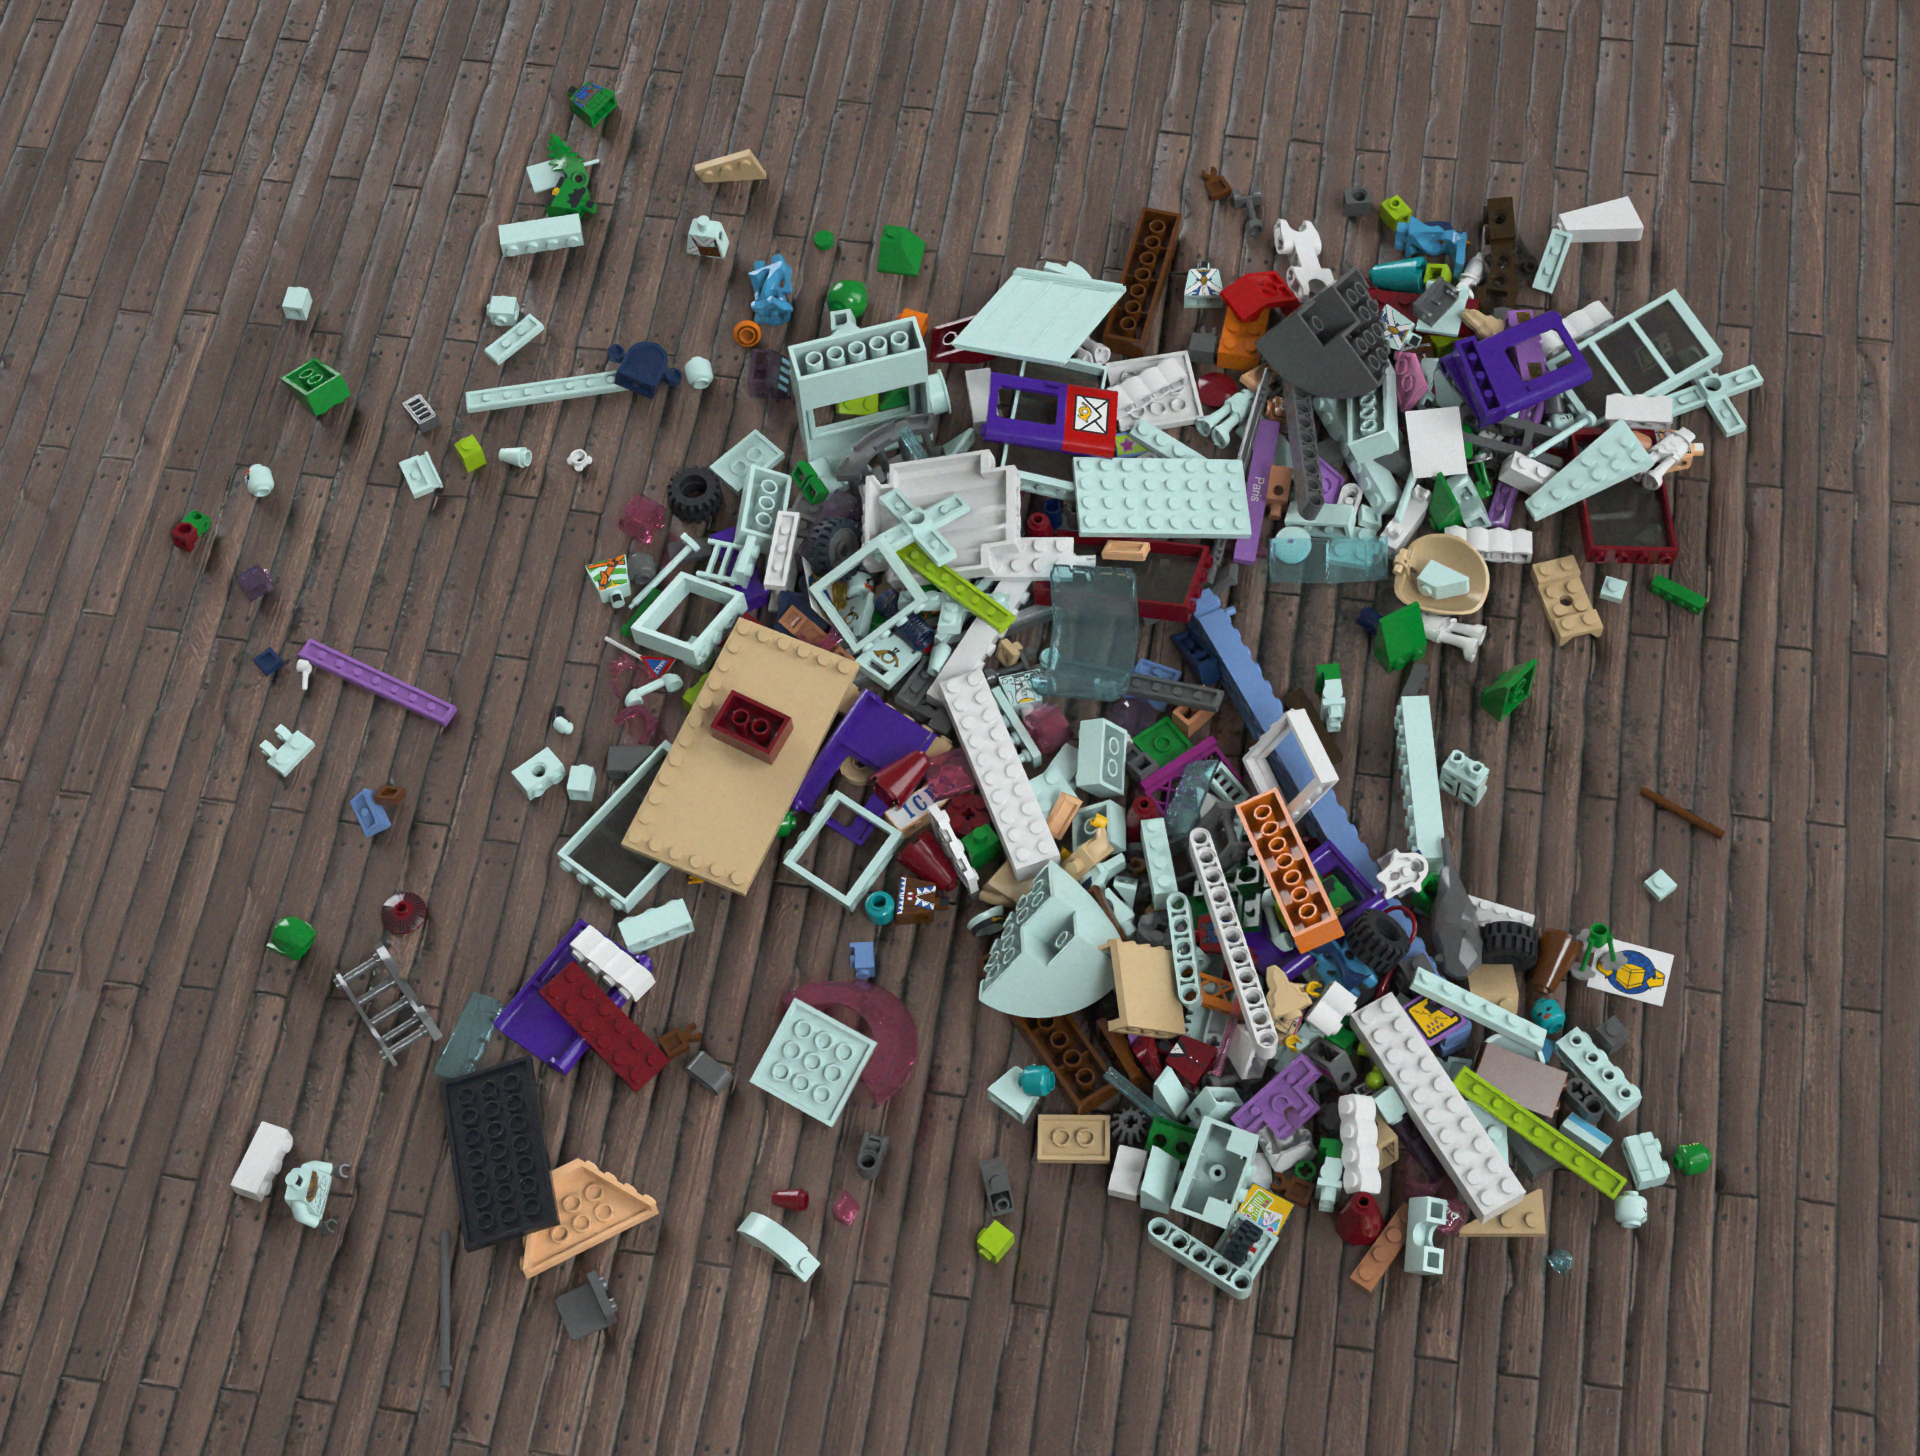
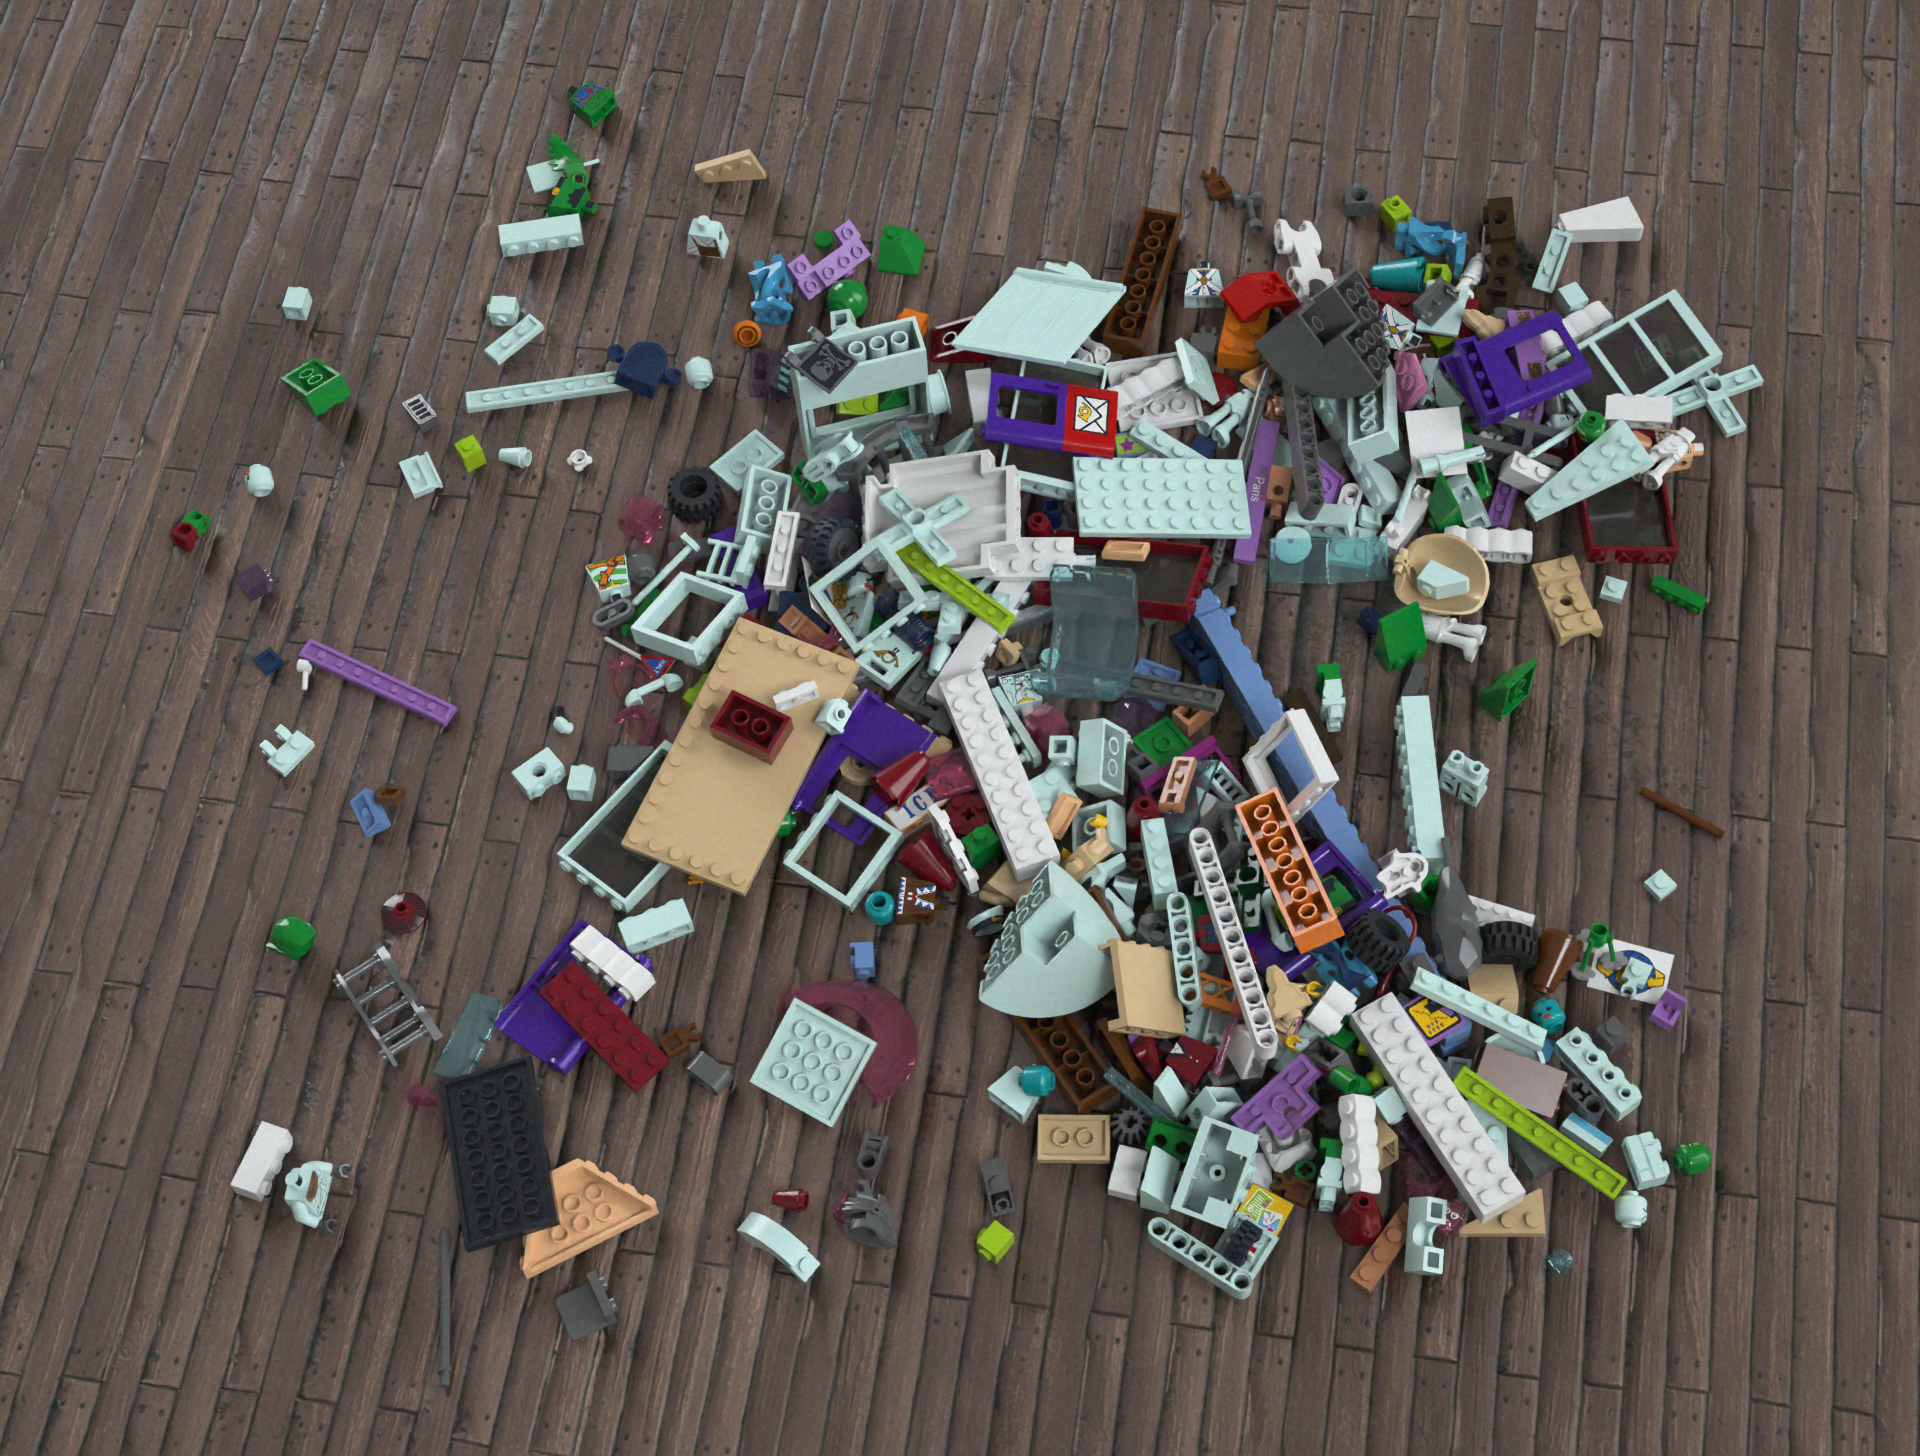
(421, 1096): none -> clear pink slope
(613, 614): none -> dark grey plate
(791, 698): none -> white plate
(824, 364): none -> flag
(826, 272): none -> medium lavender bracket
(830, 454): none -> light aqua piece
(833, 716): none -> light aqua brick
(869, 1218): none -> dark grey helmet
(1063, 751): none -> light aqua brick
(1177, 784): none -> nougat plate
(1196, 371): none -> light aqua plate
(1204, 446): none -> dark blue tile
(1350, 1082): none -> green piece
(1441, 462): none -> light aqua pin
(1571, 298): none -> light aqua brick
(1591, 426): none -> green head
(1635, 976): none -> light aqua plate
(1667, 1009): none -> medium lavender bracket

